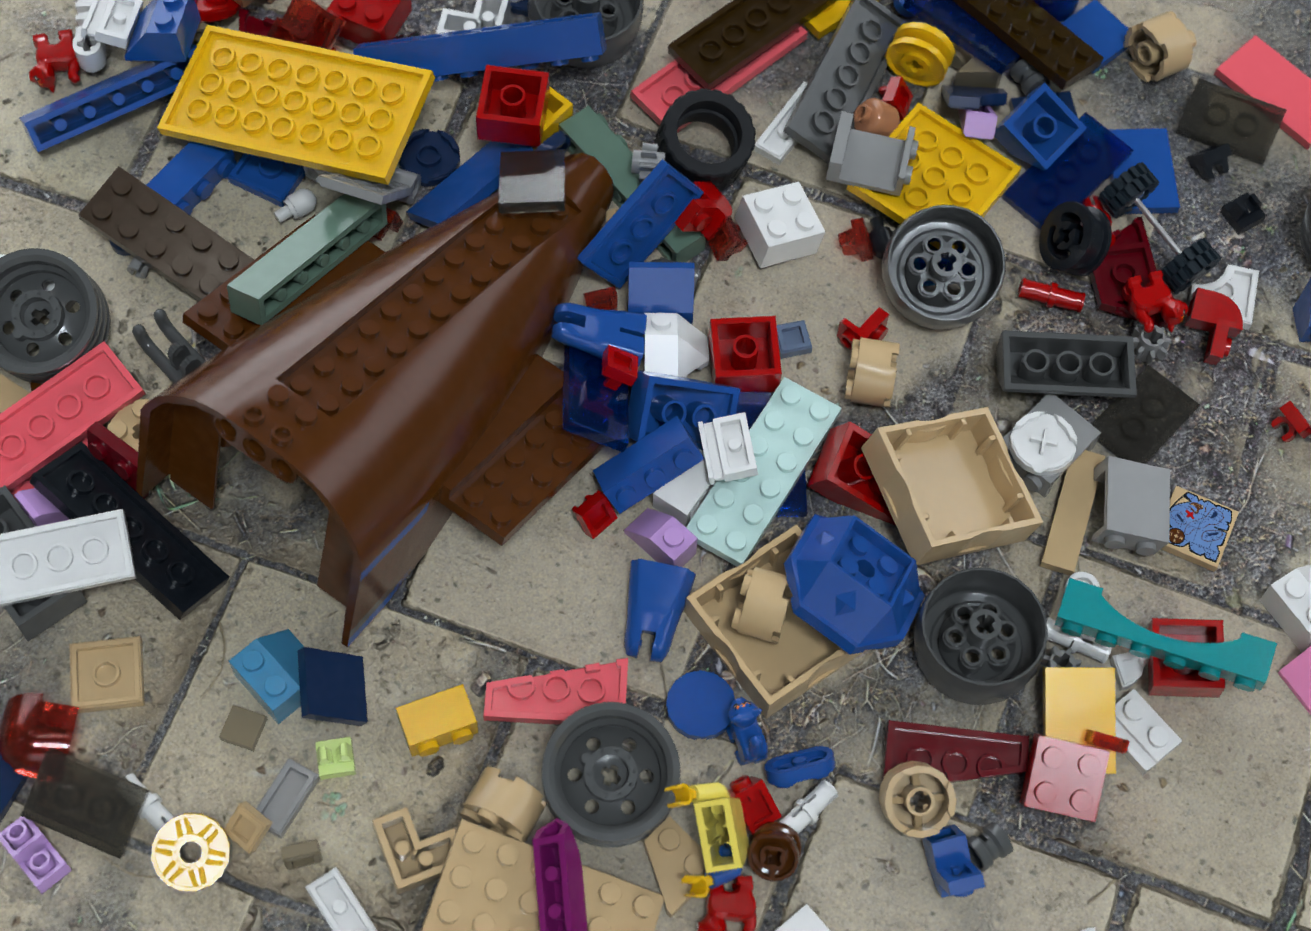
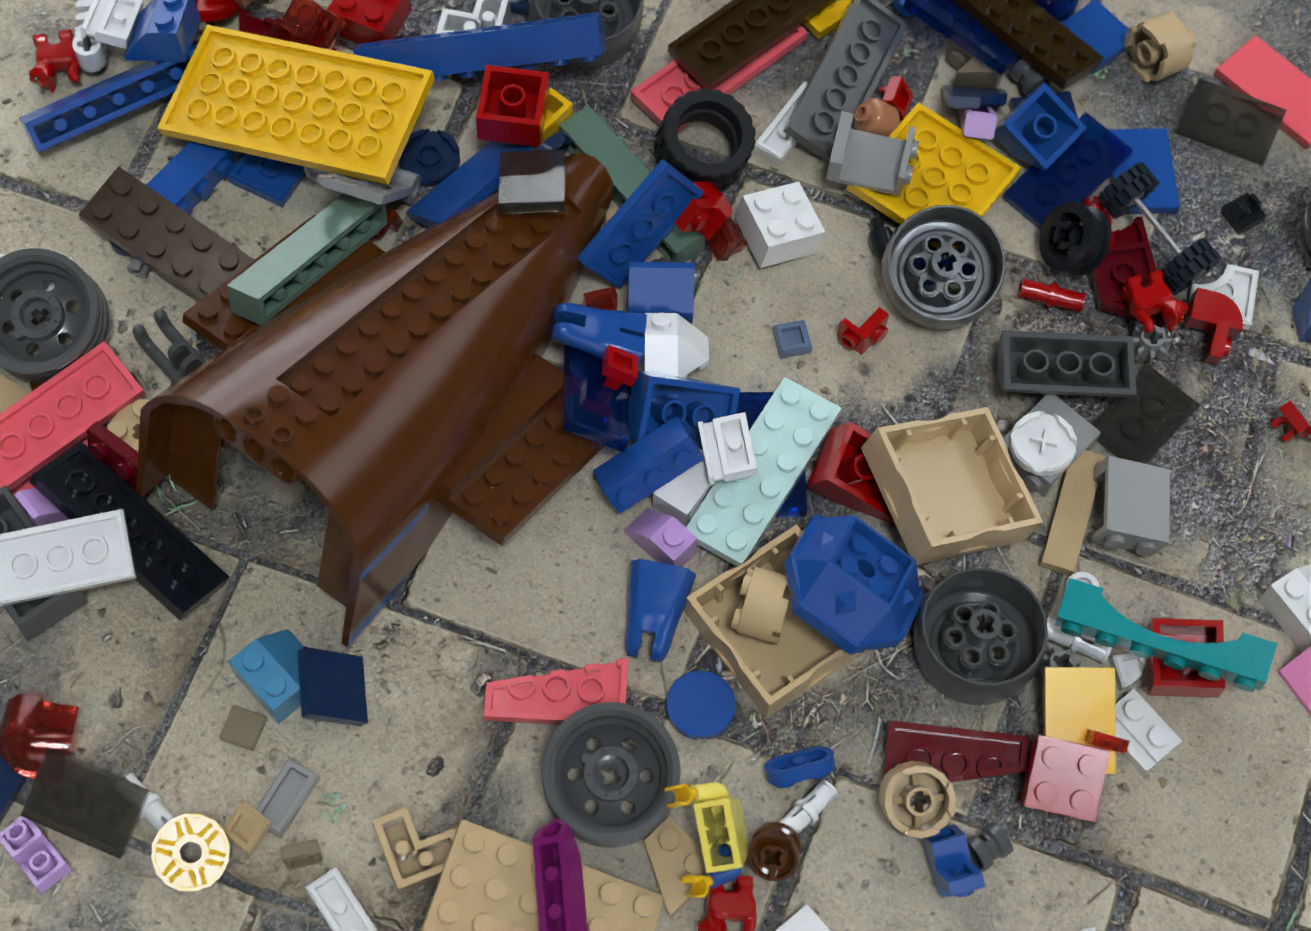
(107, 674): tan tile -> none
(297, 205): white cylinder -> none
(335, 758): yellowish green tile -> none
(437, 721): yellow brick -> none
(504, 805): tan brick -> none
(595, 514): red tile -> none
(646, 160): light grey gear -> none
(745, 353): red brick -> none
(746, 732): blue animal -> none
(756, 802): red bracket -> none
(856, 240): clear red tile -> none
(874, 372): tan brick -> none
(920, 54): yellow wheel -> none
(1198, 528): tile -> none
(1207, 158): black tile -> none

